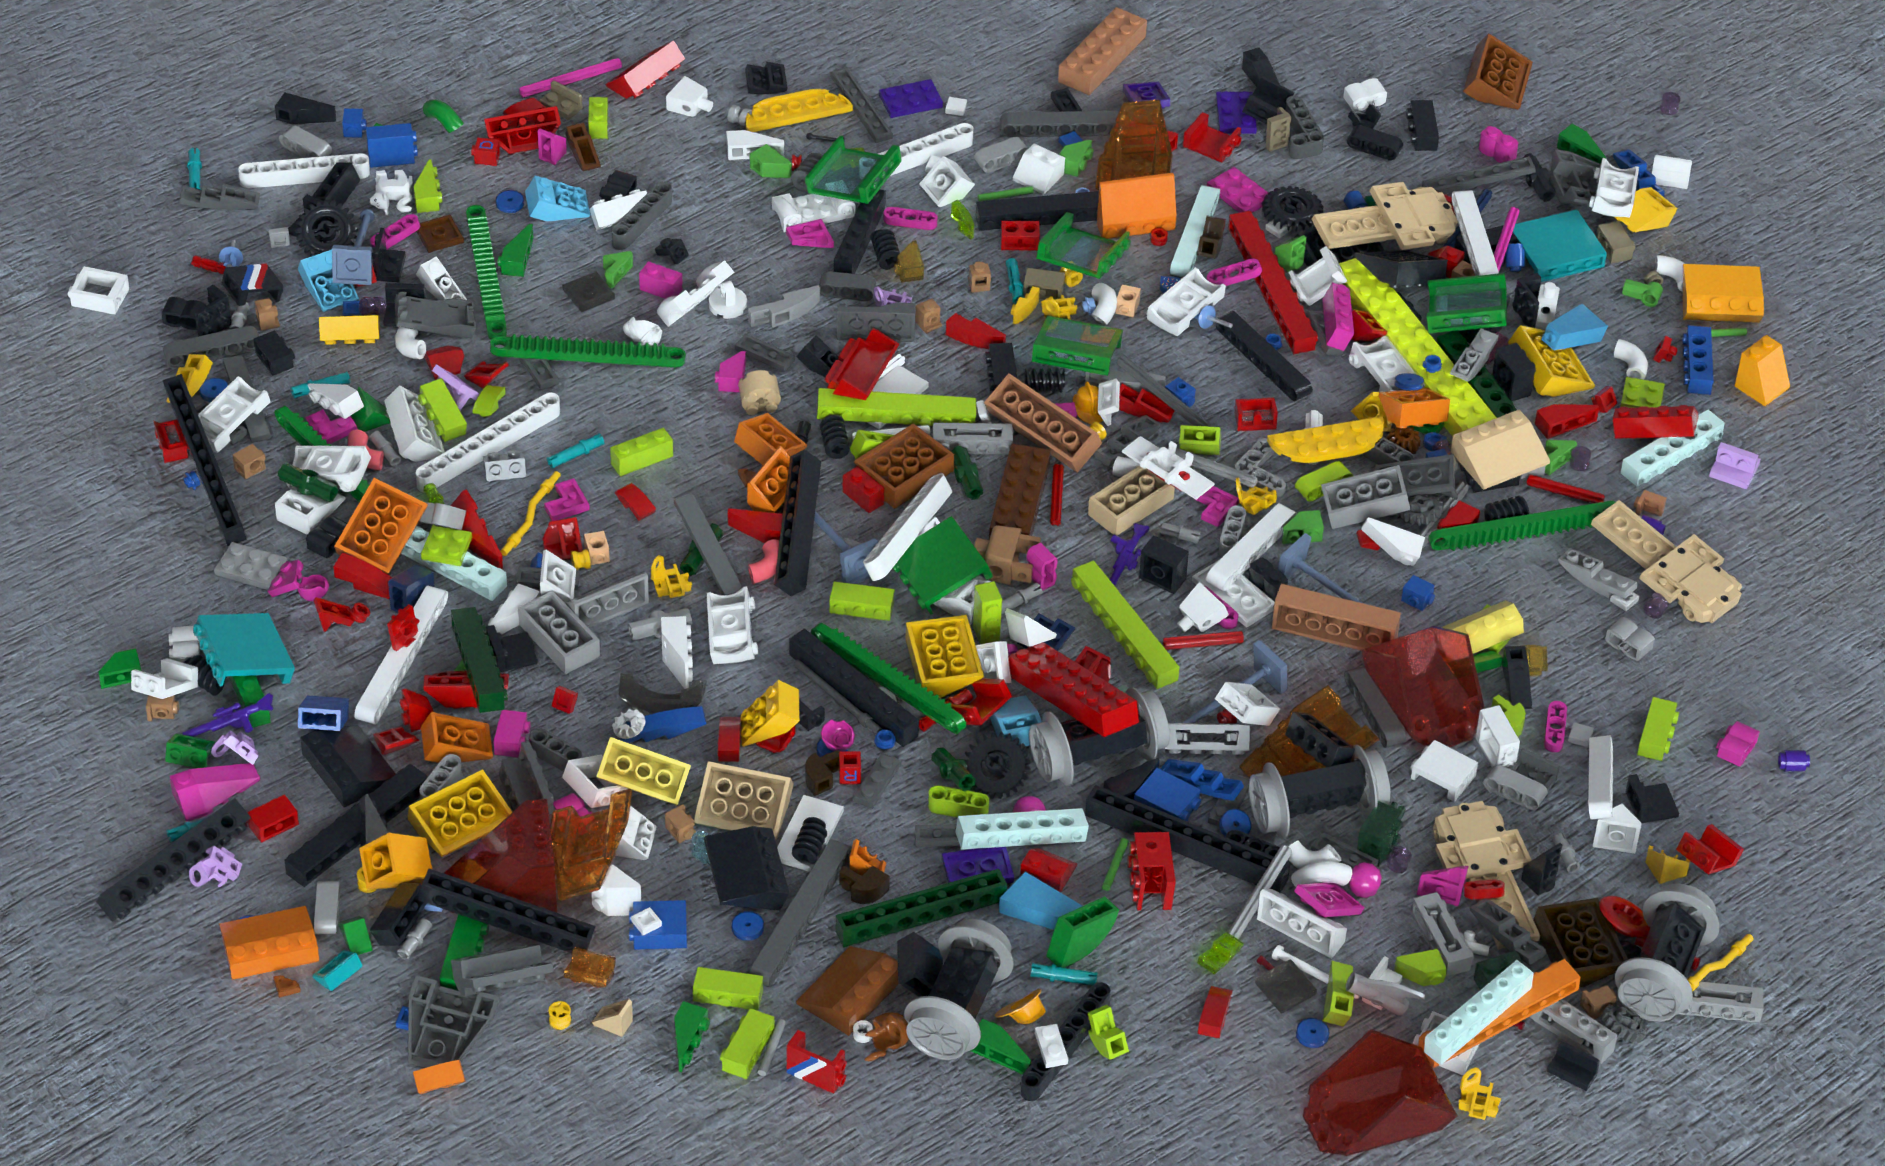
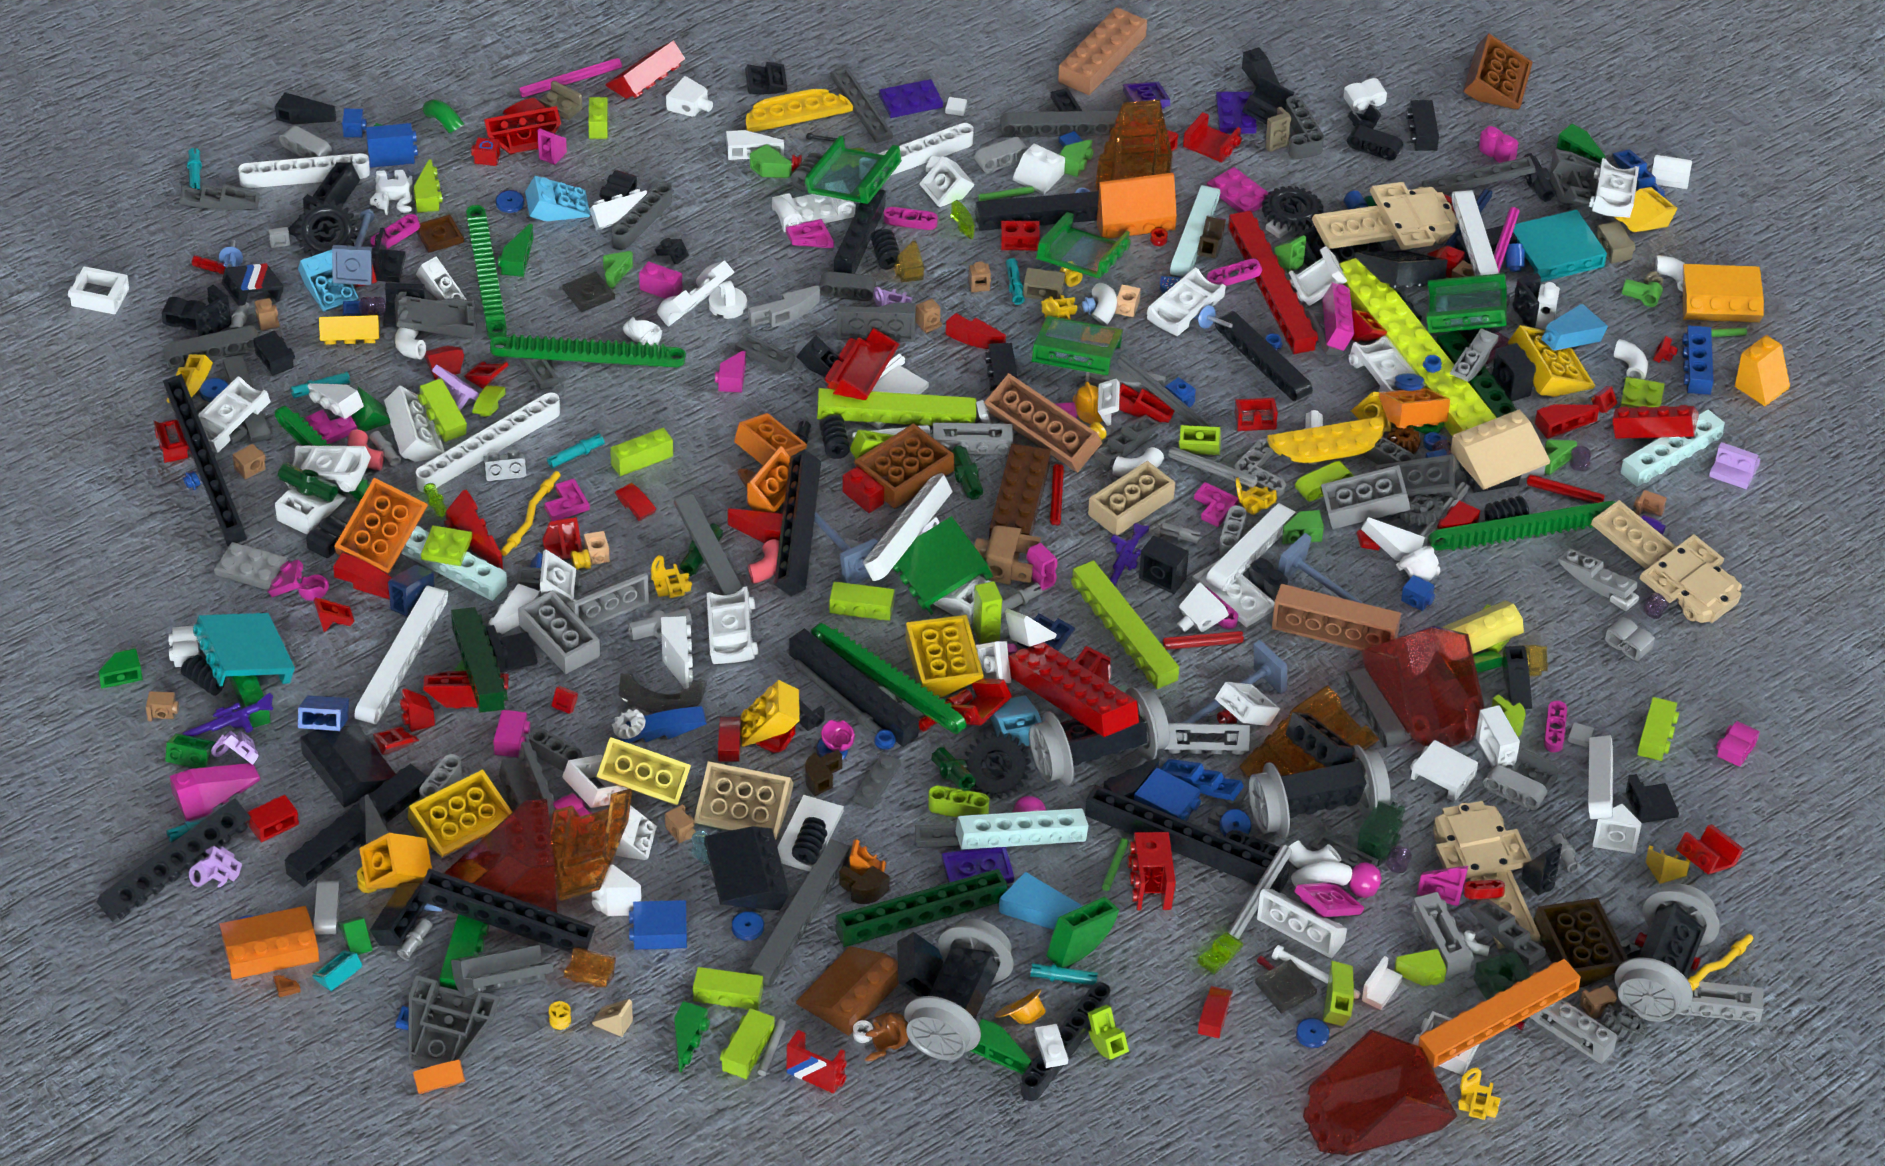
(172, 680): white panel -> none
(359, 612): red bush -> none
(403, 628): red piece -> none
(443, 516): light grey beam -> none
(456, 736): orange slope -> none
(582, 147): reddish brown slope -> none
(646, 921): white tile -> none
(738, 115): light grey wheel -> none
(759, 392): tan brick -> none
(850, 767): red brick -> none
(1025, 306): yellow slope -> none
(1045, 380): black piece -> none
(1048, 868): red slope -> none
(1169, 466): white piece -> none
(1382, 993): light grey pin -> none
(1420, 563): none -> white helmet
(1478, 1012): light aqua brick -> none
(1574, 1066): black panel -> none
(1624, 916): red wheel -> none
(1670, 103): clear purple wheel -> none
(1793, 760): dark purple brick -> none

